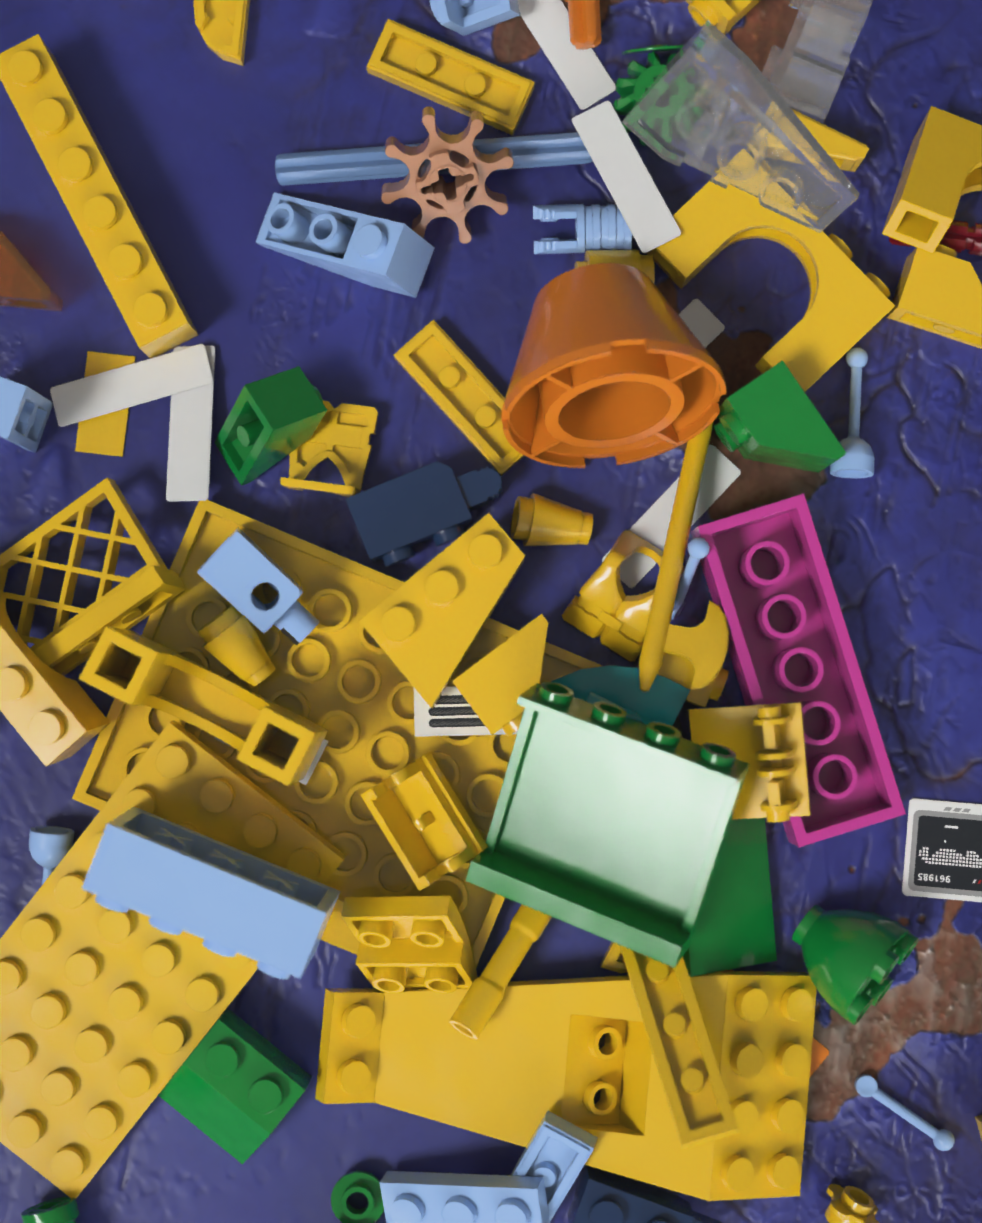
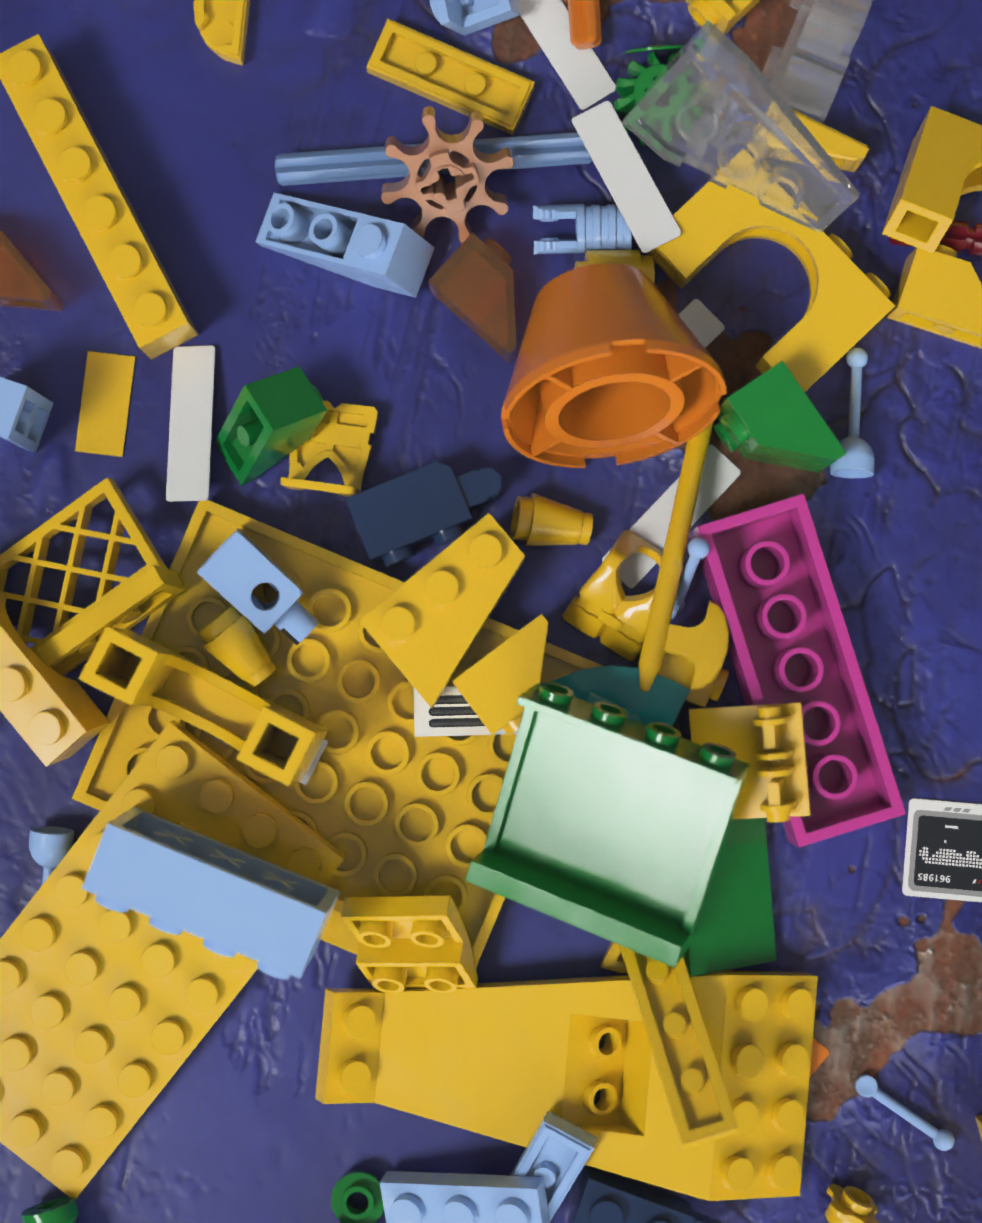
(131, 385): white sticker -> none
(236, 1086): green slope -> none
(424, 821): yellow hinge -> none
(459, 392): yellow tile -> none
(480, 292): none -> clear orange slope
(489, 987): yellow piece -> none
(852, 956): green piece -> none

